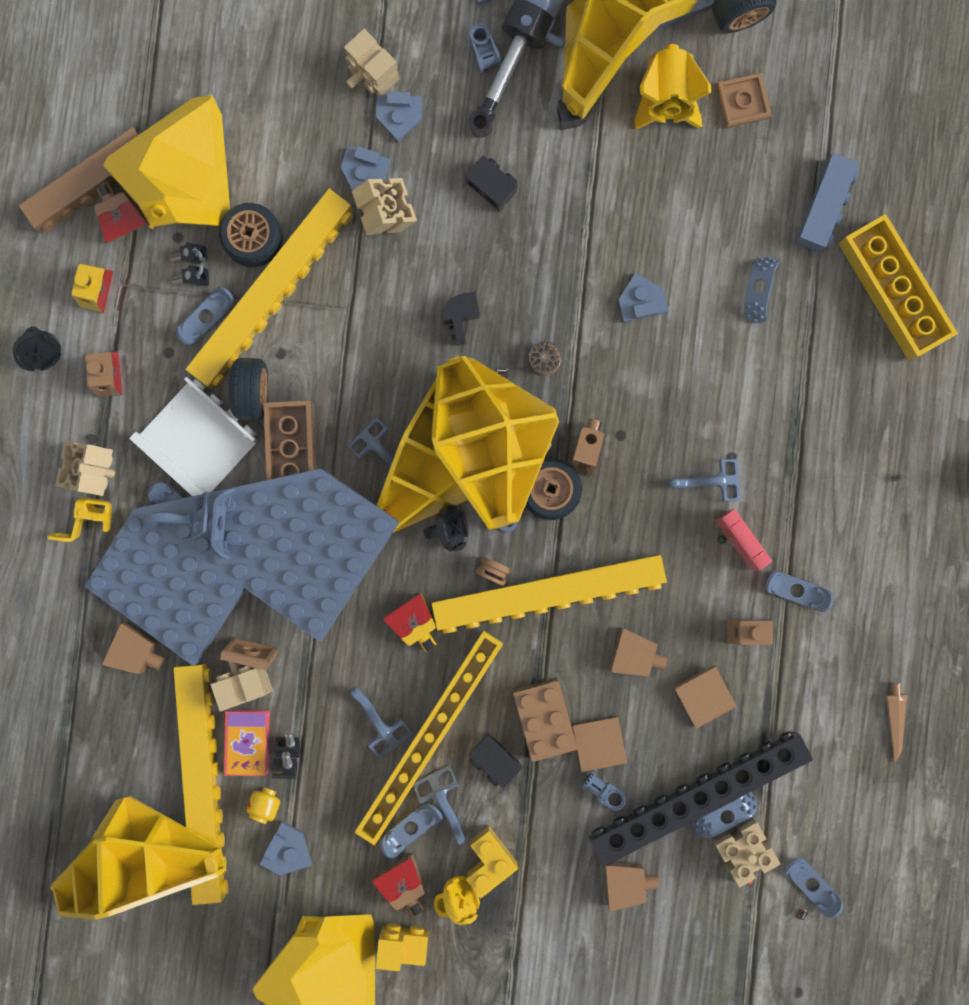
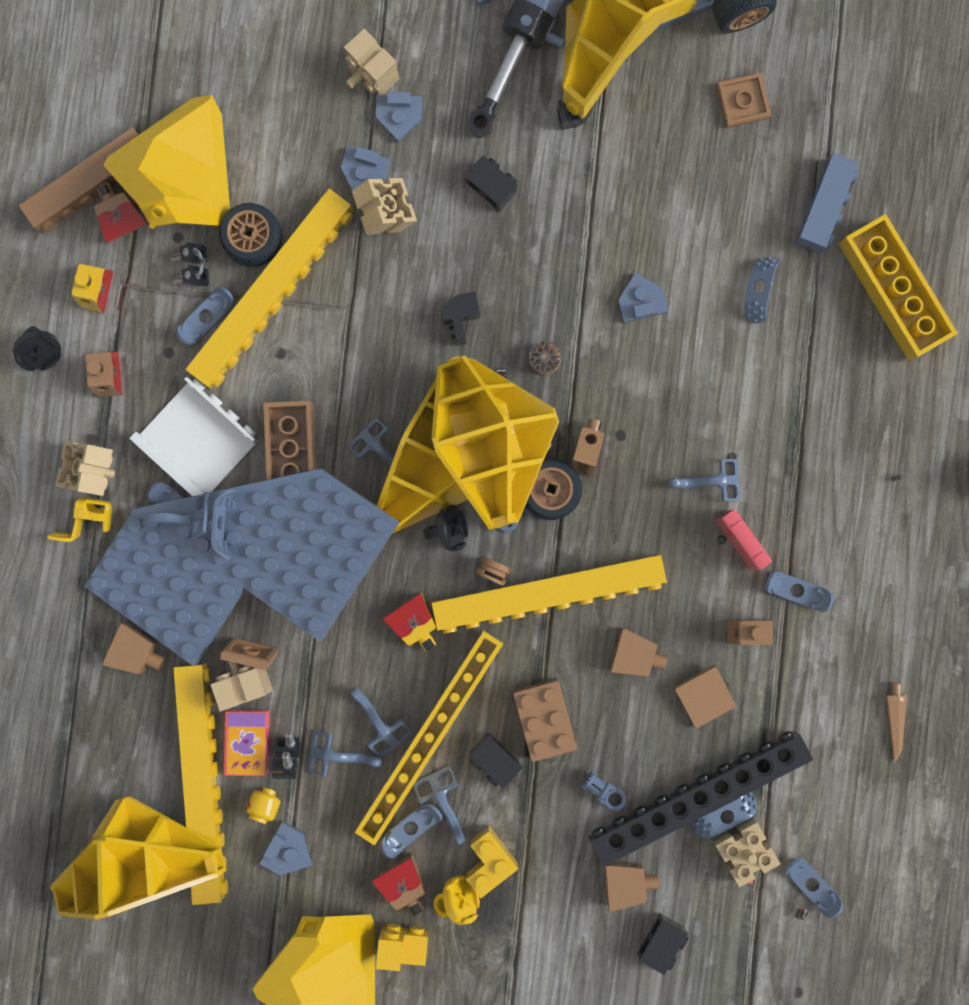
(248, 388): black wheel -> none
(329, 755): none -> sand blue piece
(485, 51): sand blue piece -> none
(599, 743): medium nougat tile -> none
(662, 944): none -> black brick
(671, 88): yellow brick -> none

